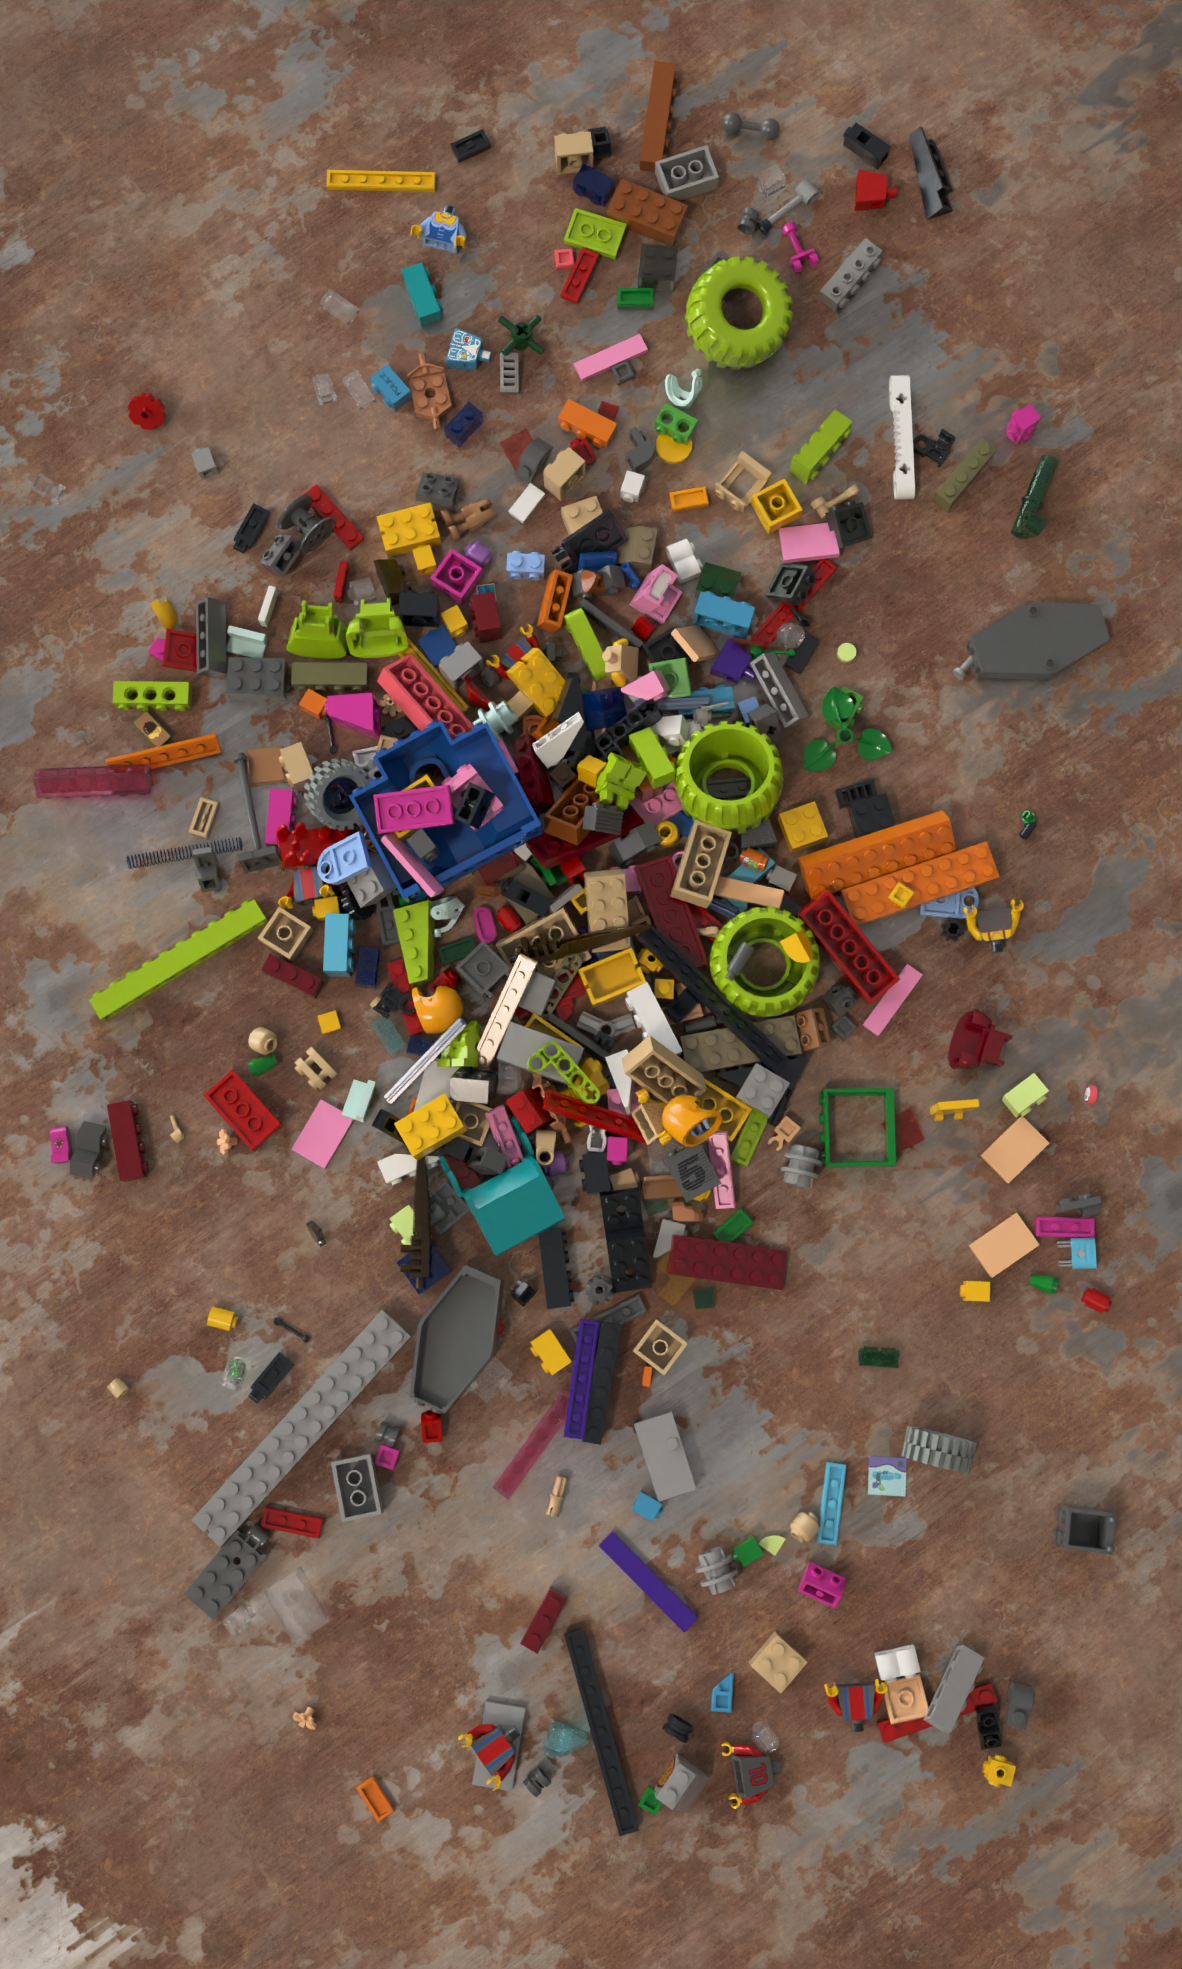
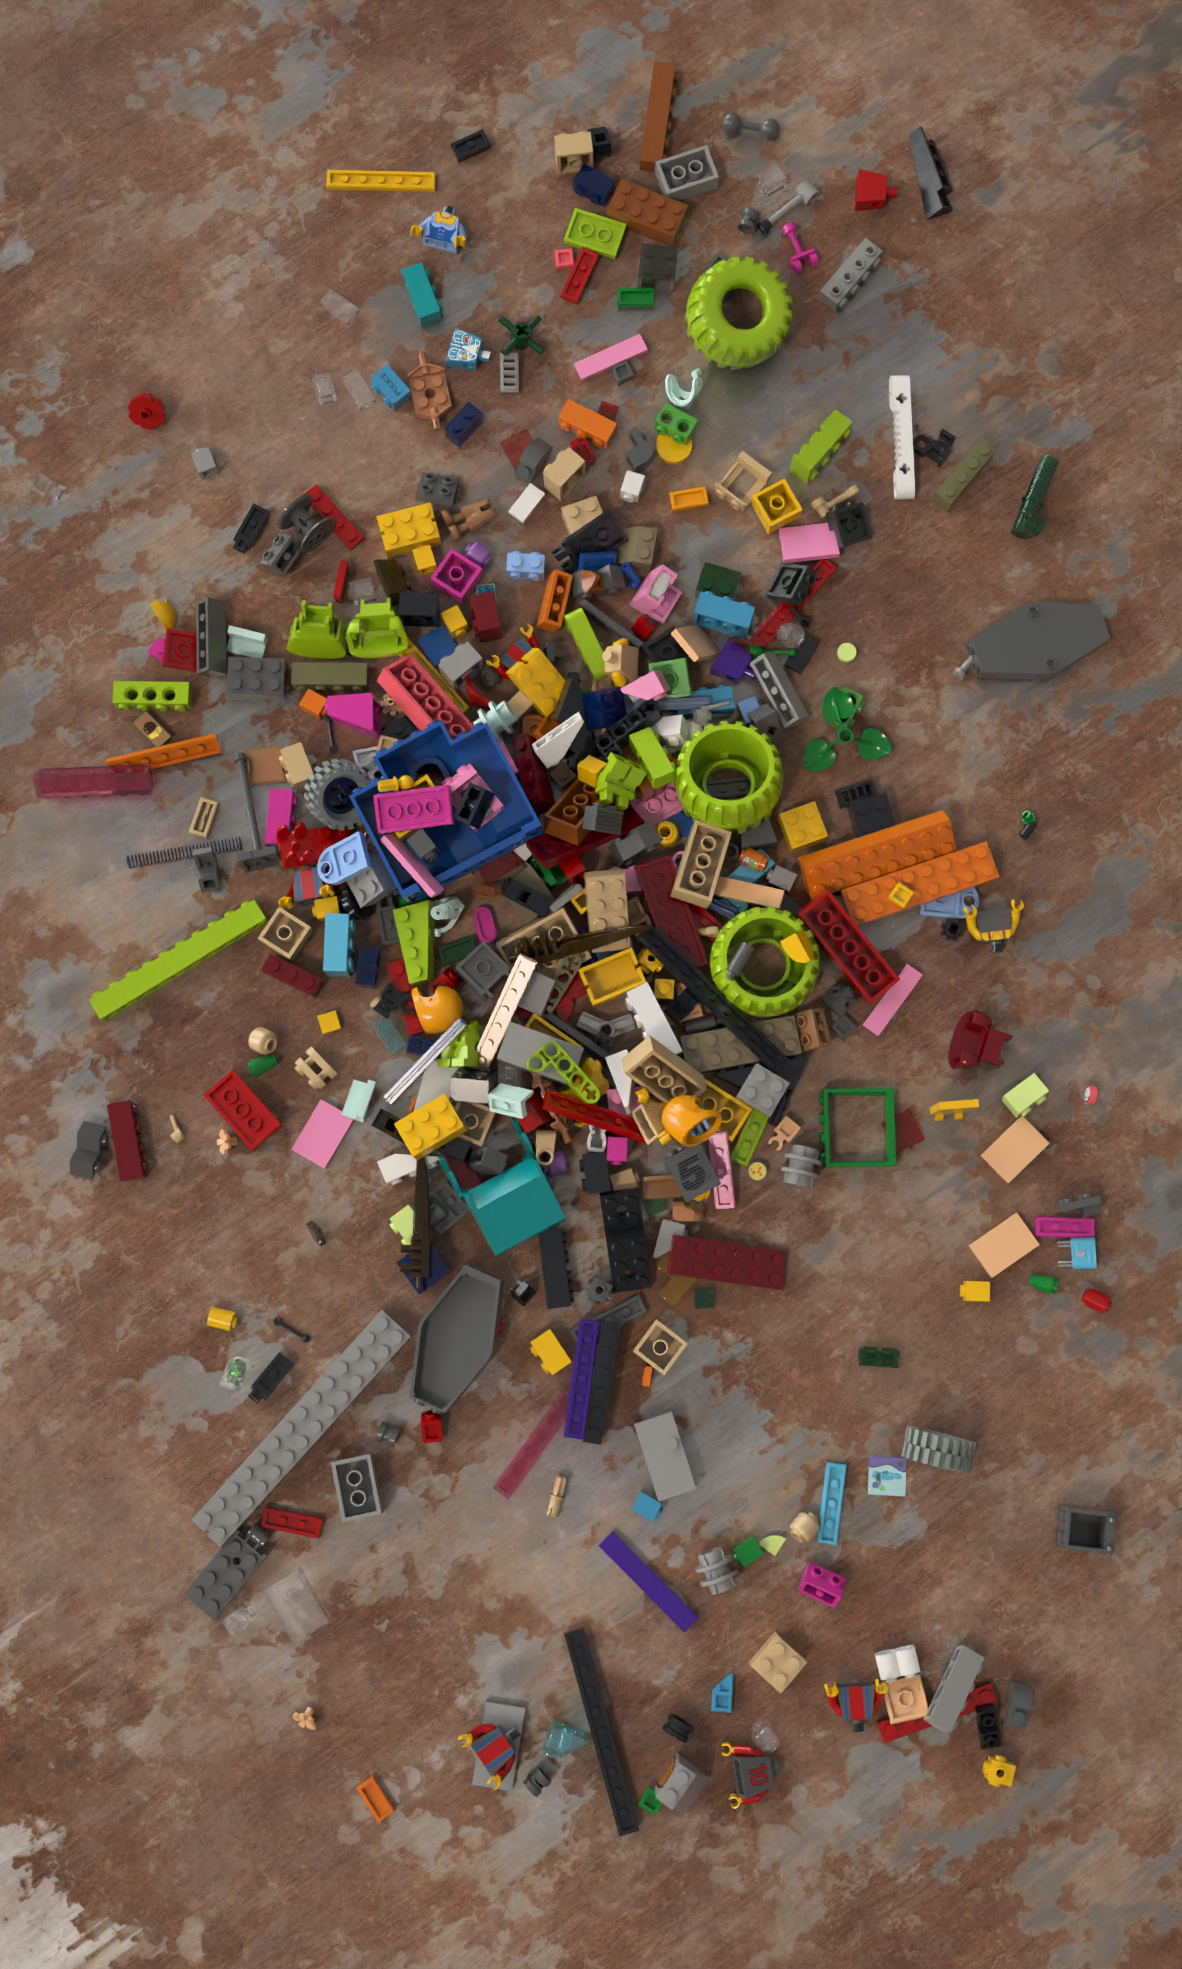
(61, 1145): dark pink leg -> none
(118, 1388): tan hose -> none
(268, 606): white tile -> none
(387, 1457): dark pink plate -> none
(405, 783): none -> yellow axle
(504, 1135): bright pink tile -> none
(509, 919): red brick -> none
(509, 1100): none -> light aqua panel
(544, 1620): dark red brick -> none
(683, 560): white brick -> none
(733, 1227): green tile -> none
(757, 1171): none -> light yellow tile
(866, 145): black brick -> none
(1023, 424): dark pink brick -> none

